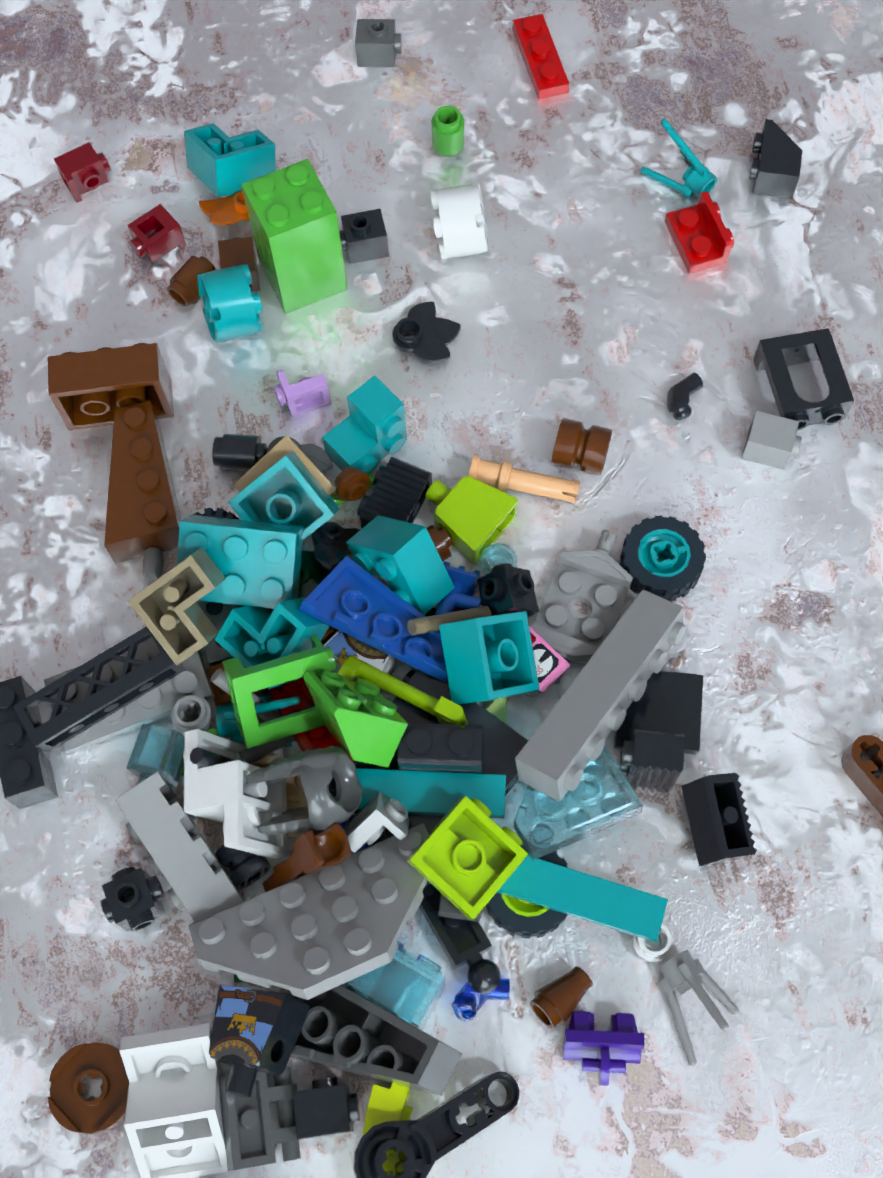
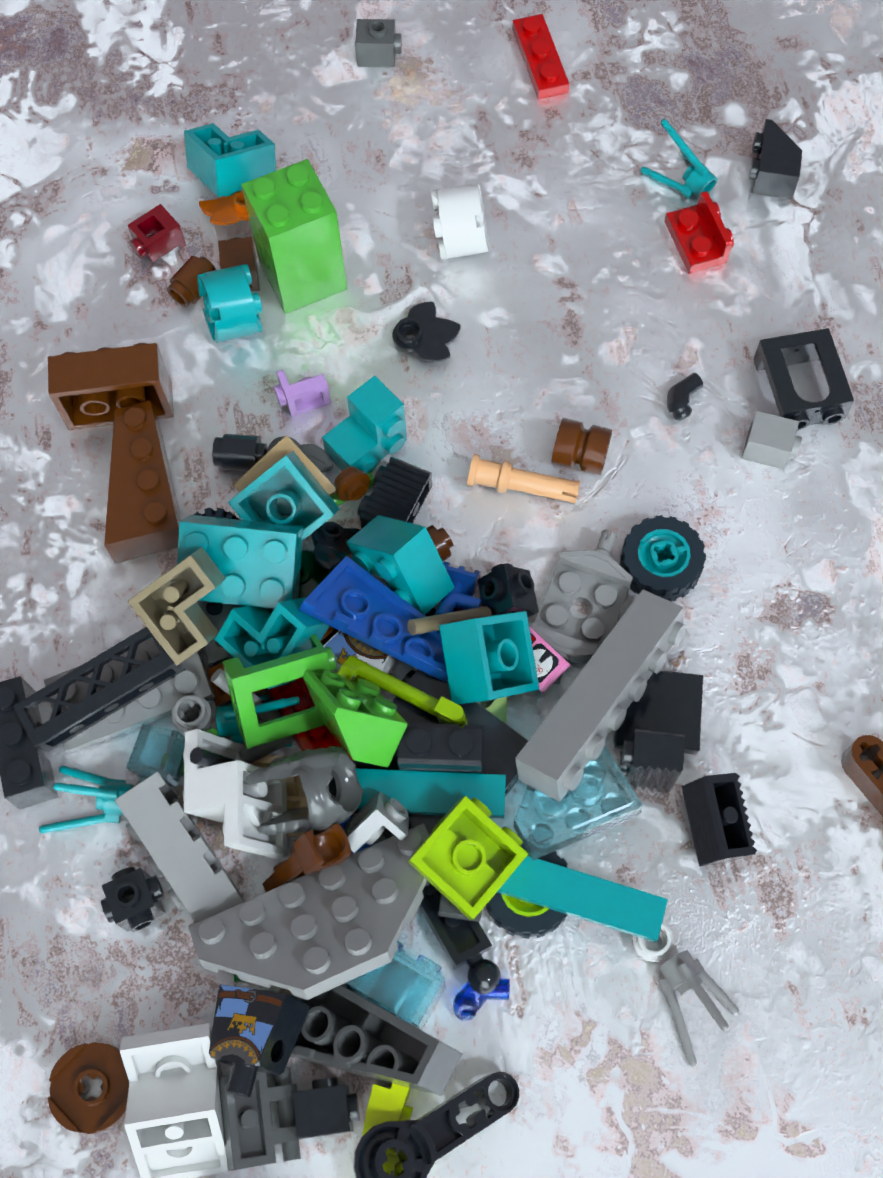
(82, 170): dark red brick -> none
(105, 799): none -> teal plant
(152, 564): light grey arm -> none
(244, 866): black wheel -> none
(364, 236): black brick -> none
(447, 131): bright green brick -> none
(472, 514): lime torso -> none
(496, 555): clear light blue plate -> none
(559, 998): reddish brown cone -> none
(603, 1050): dark purple hips -> none

